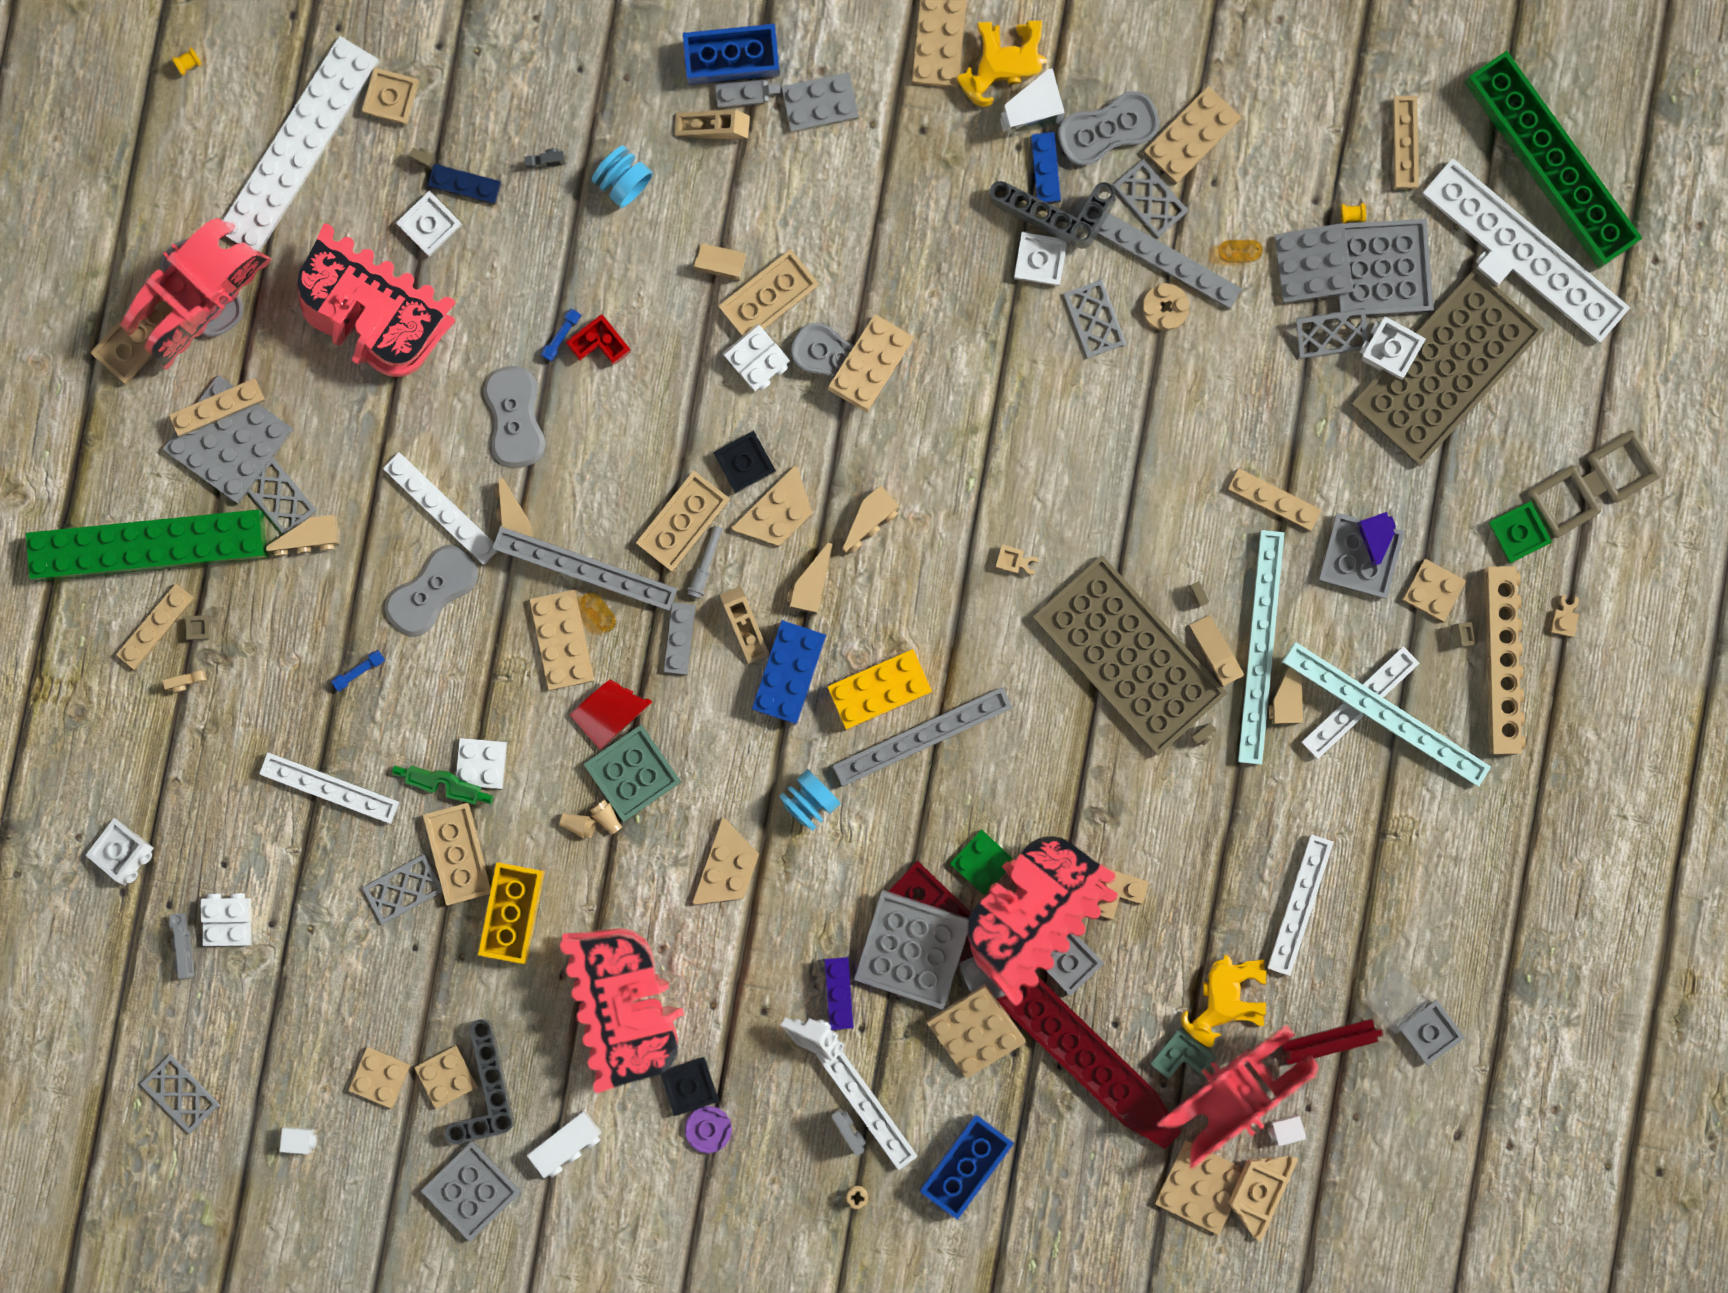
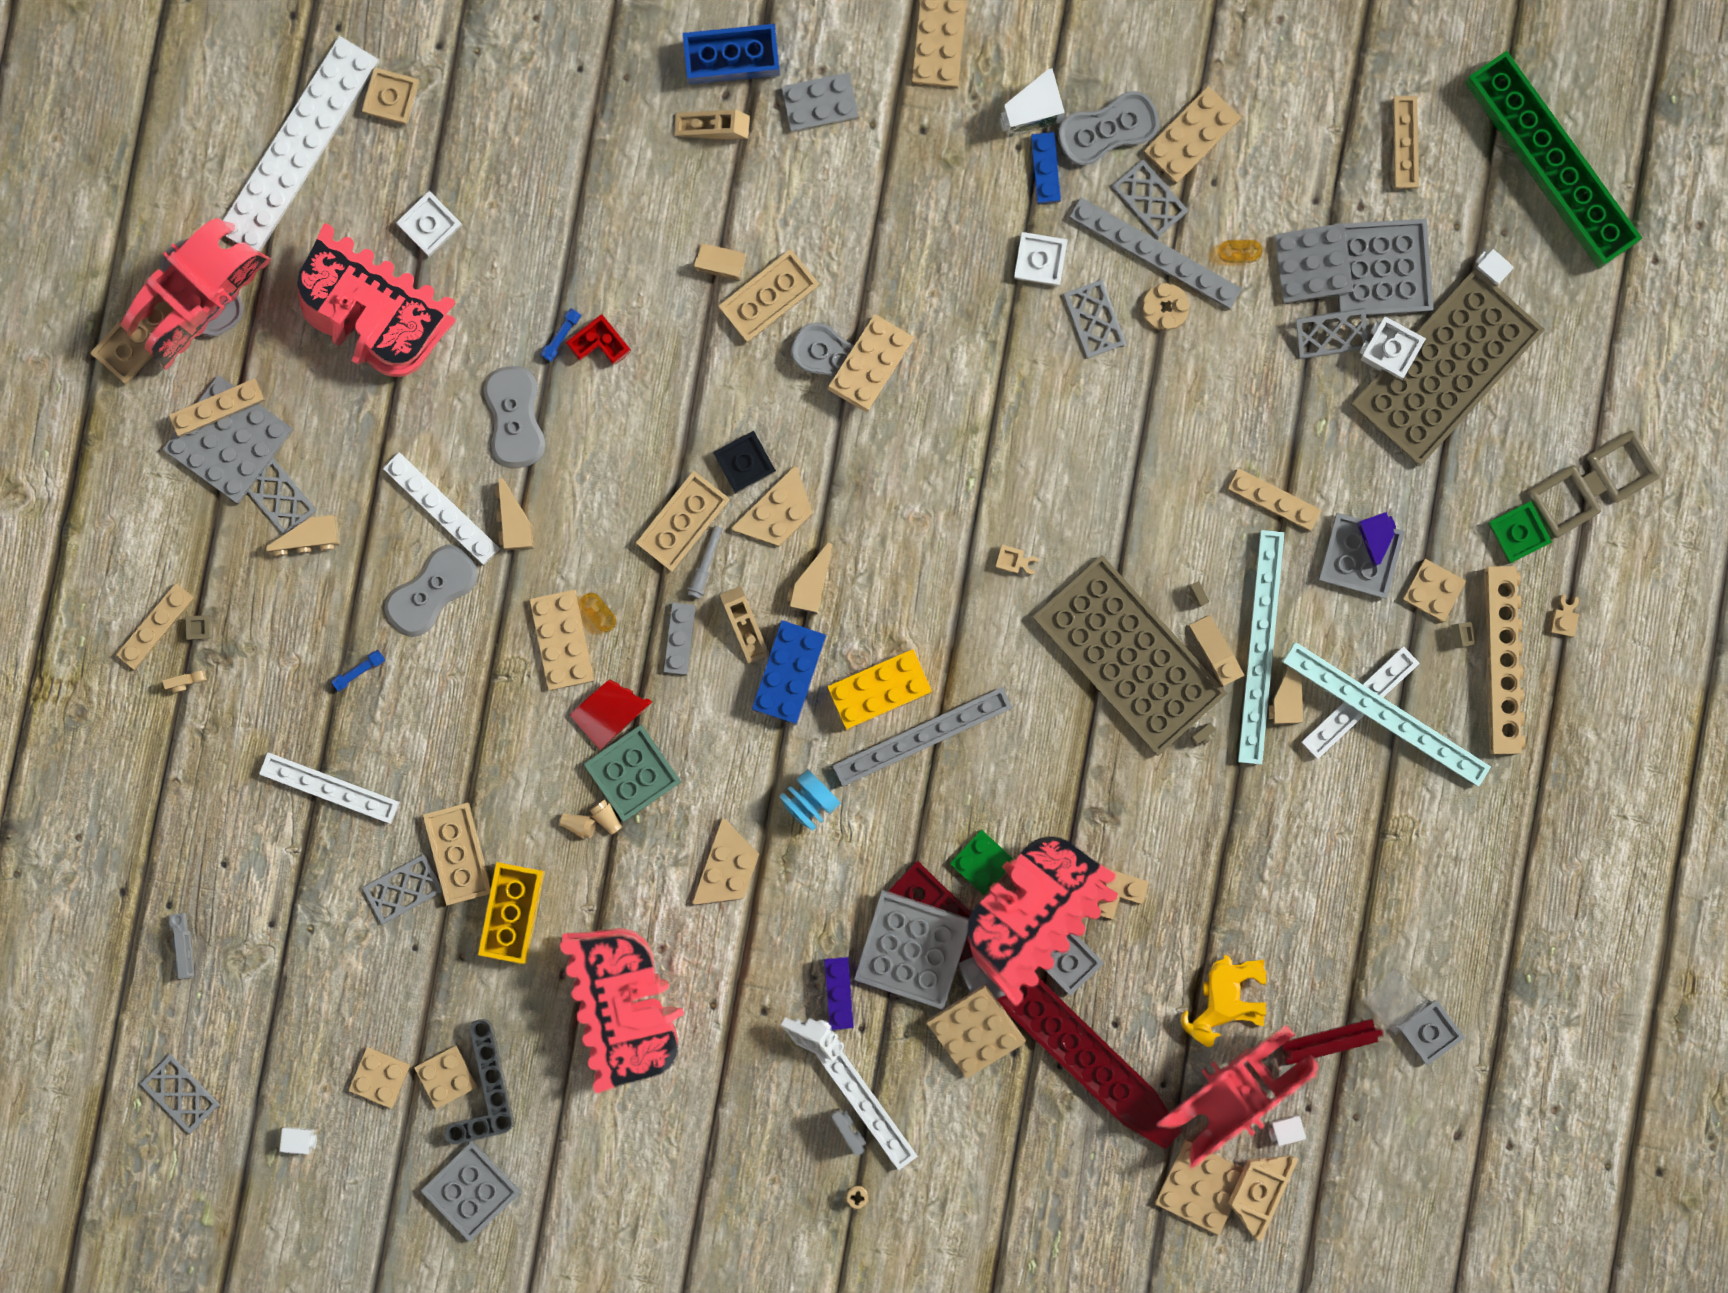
(120, 852): white plate -> none
(146, 545): green brick -> none
(187, 61): yellow bush -> none
(226, 920): white plate -> none
(422, 157): dark tan plate -> none
(430, 782): green piece -> none
(464, 184): dark blue plate -> none
(481, 762): white plate -> none
(550, 158): dark grey plate -> none
(565, 1145): white brick -> none
(584, 568): light grey plate -> none
(617, 173): medium azure wheel -> none
(689, 1086): black plate -> none
(708, 1129): medium lavender tile -> none
(745, 93): light grey hinge -> none
(756, 358): white plate -> none
(872, 513): tan slope -> none
(966, 1166): blue brick -> none
(1003, 63): yellow animal -> none
(1055, 215): dark grey beam -> none
(1182, 1048): sand green plate -> none
(1300, 905): white plate -> none
(1353, 213): yellow bush -> none
(1527, 250): white plate -> none

